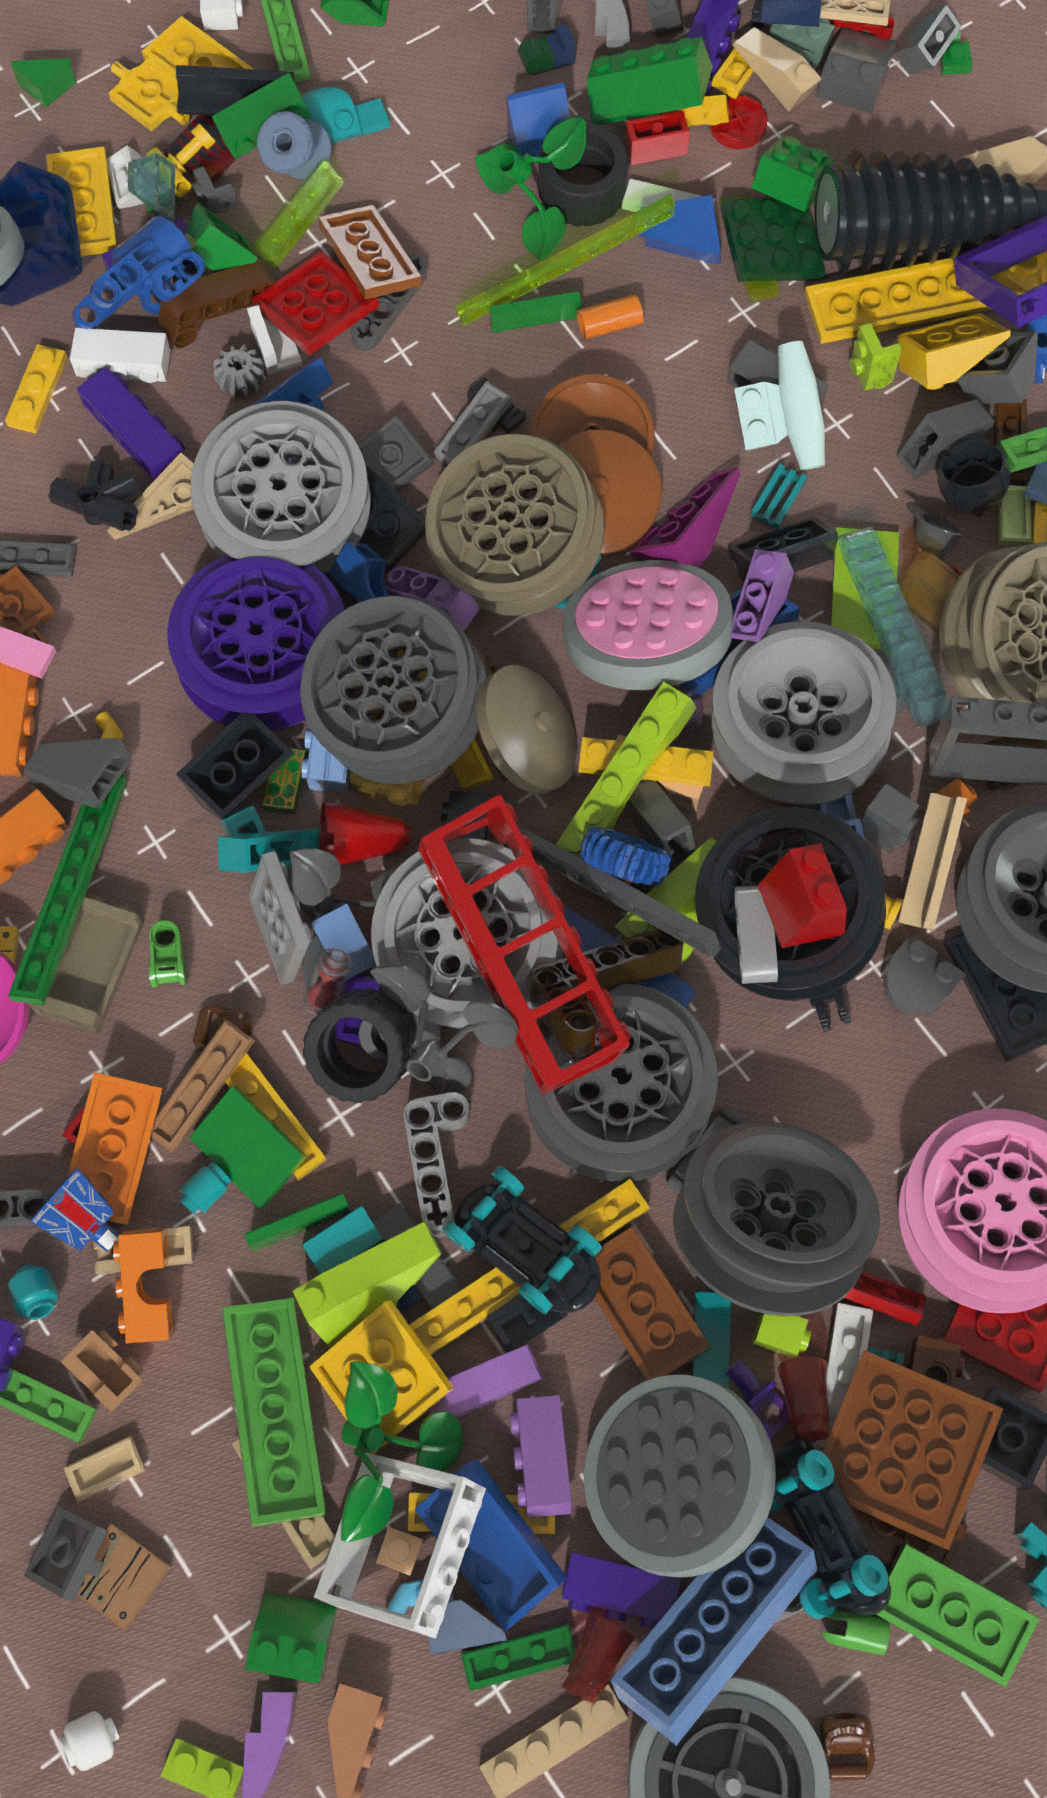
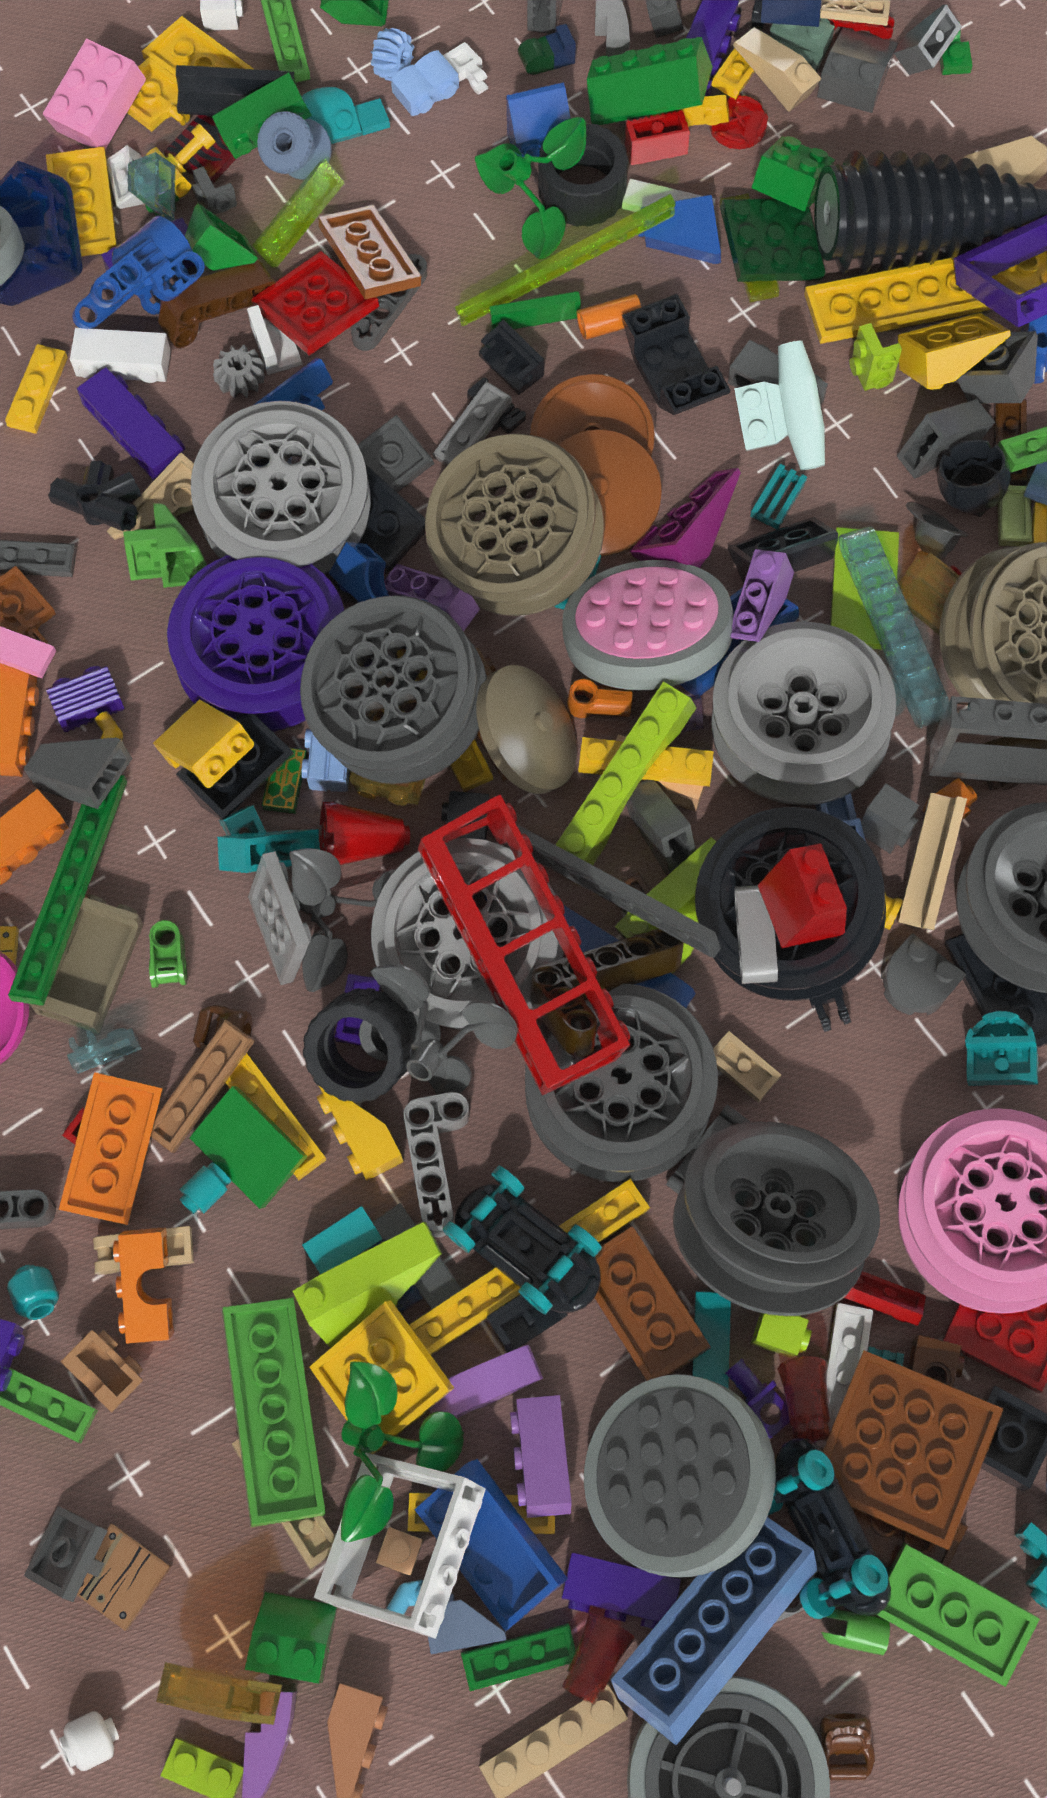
(44, 78): green slope -> none
(77, 1213): blue torso -> none
(84, 697): none -> dark purple brick
(94, 95): none -> bright pink brick
(104, 1468): tan tile -> none
(116, 1045): none -> clear light blue plate
(163, 551): none -> bright green piece
(204, 743): none -> yellow panel
(219, 1693): none -> clear yellow brick
(297, 1222): green tile -> none
(333, 968): clear piece -> none
(340, 931): medium blue panel -> none
(366, 1136): none -> yellow slope
(391, 52): none -> light blue gear
(425, 83): none -> light blue brick
(468, 66): none -> white plate
(512, 357): none -> black hinge
(603, 700): none -> orange piece
(625, 856): blue gear -> none
(670, 357): none -> black slope
(745, 1067): none -> tan plate
(1001, 1051): none -> teal slope

